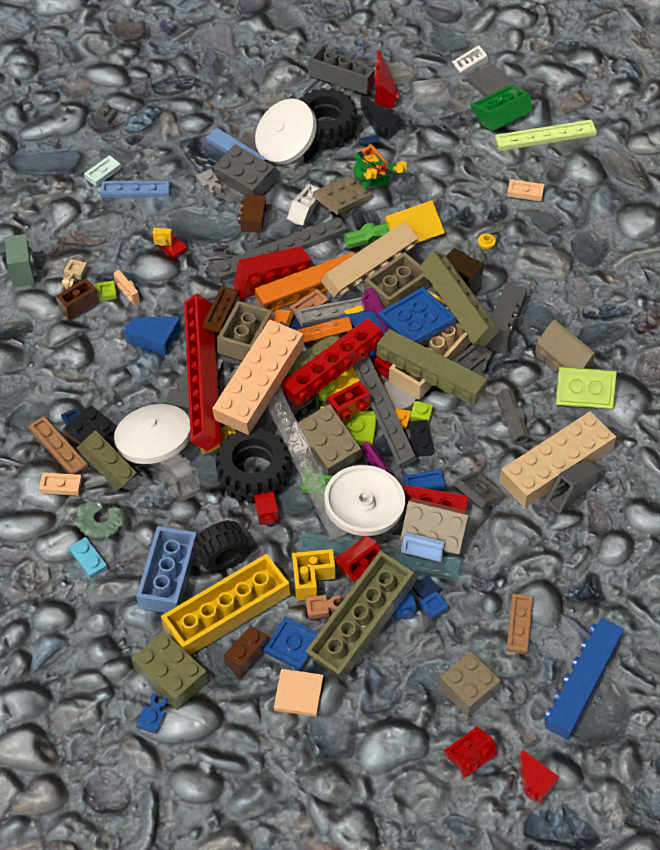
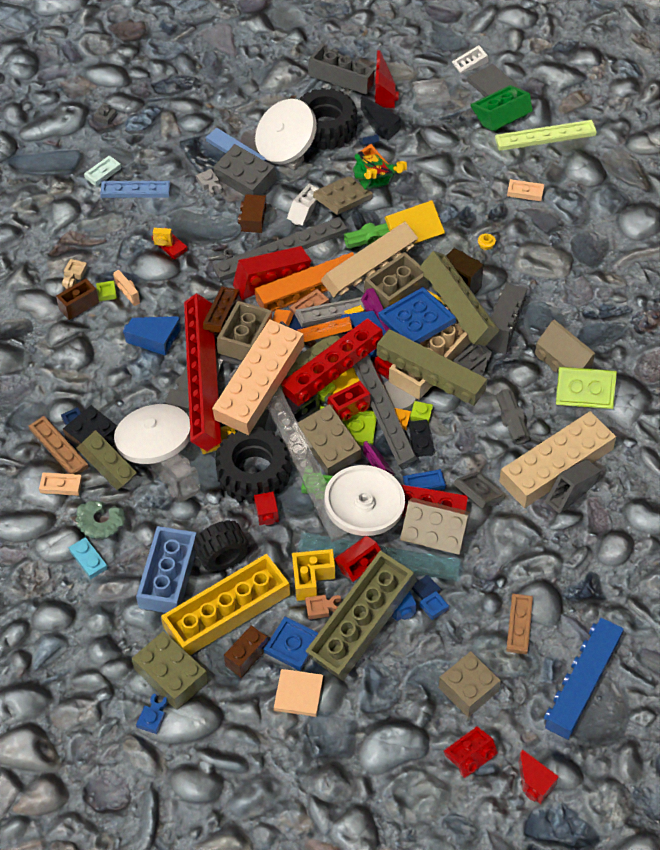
(20, 260): sand green brick -> none
(422, 546): light blue tile -> none

